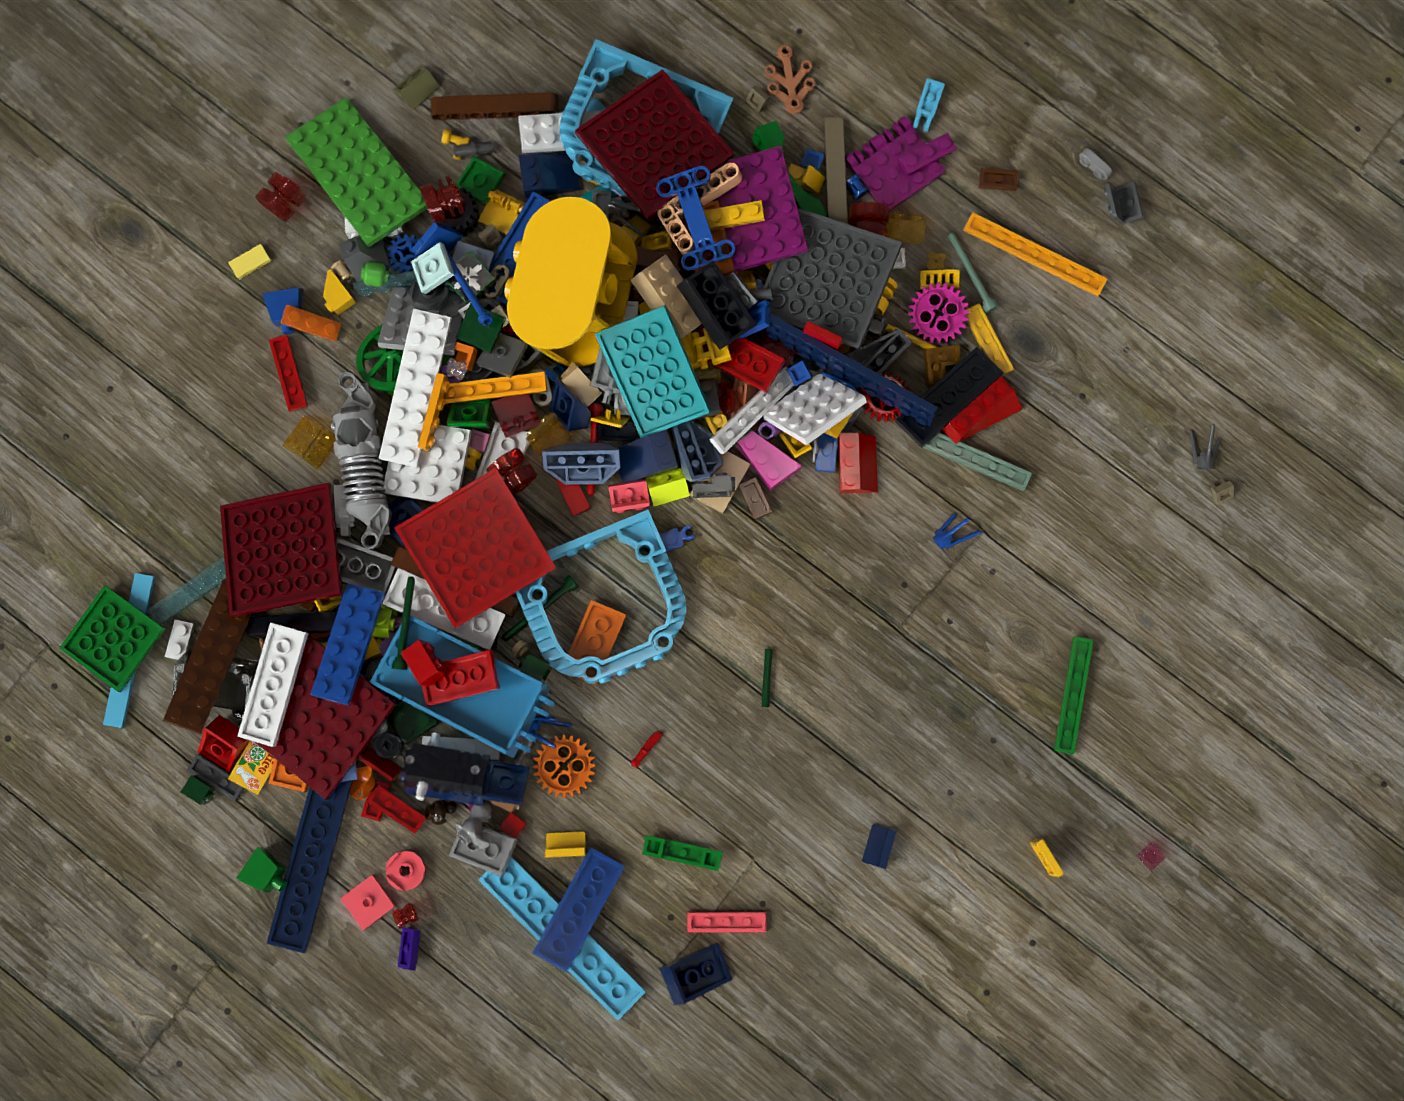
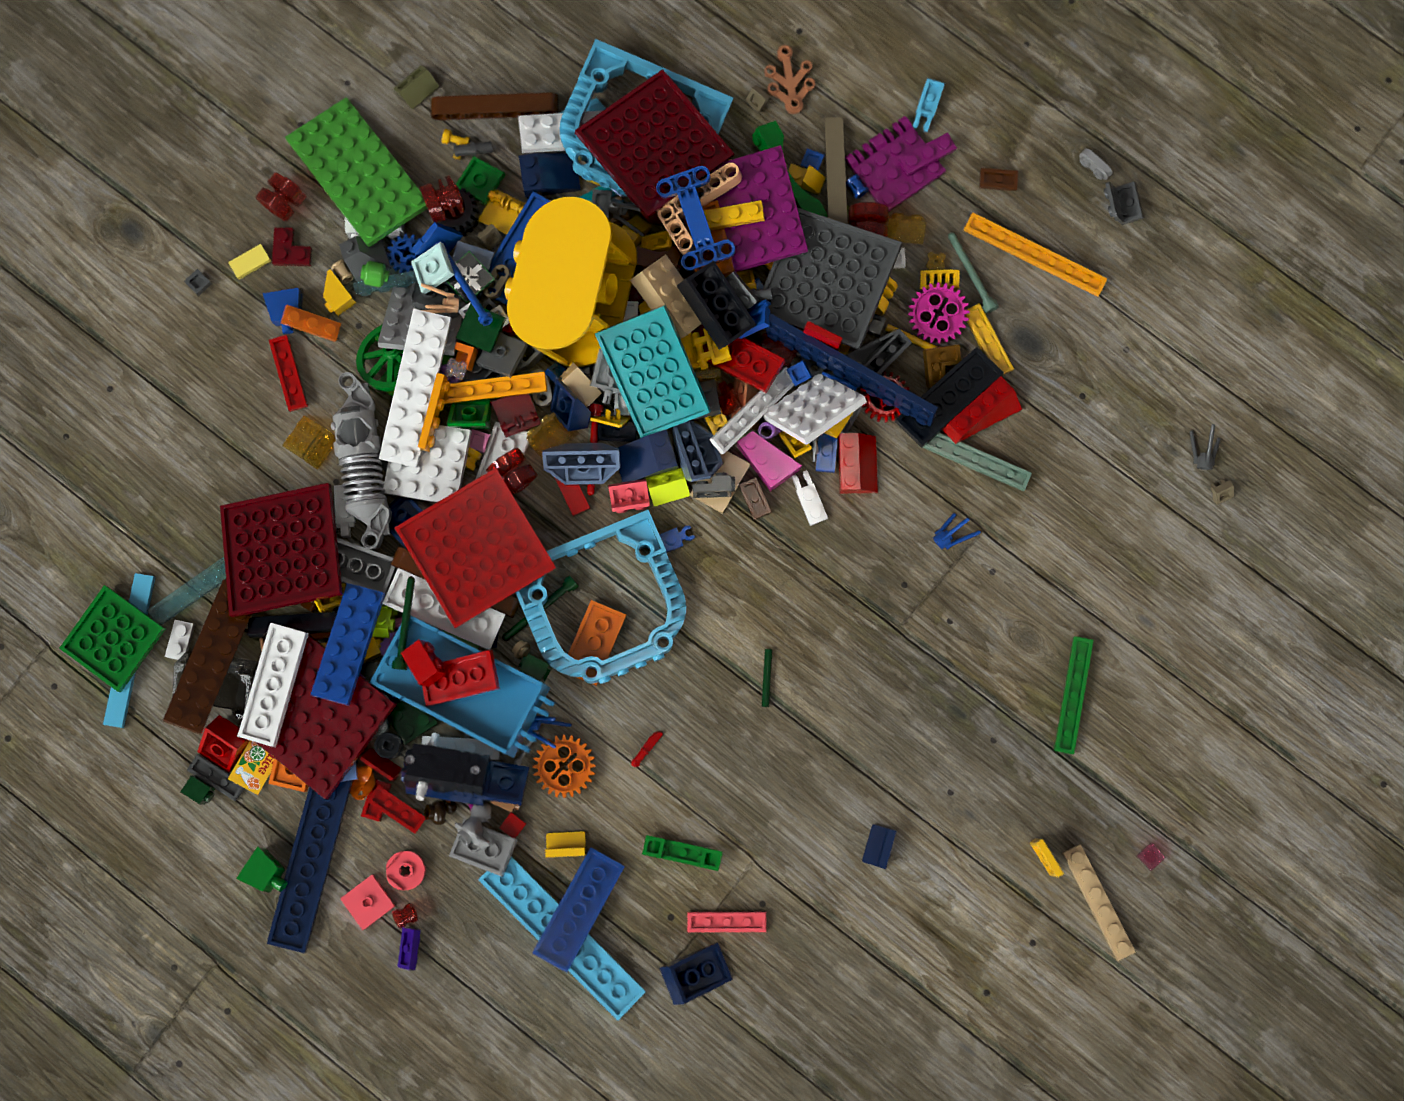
(197, 282): none -> dark grey plate
(286, 253): none -> dark red plate
(449, 304): none -> light nougat plant
(810, 500): none -> white hinge
(1098, 902): none -> tan plate

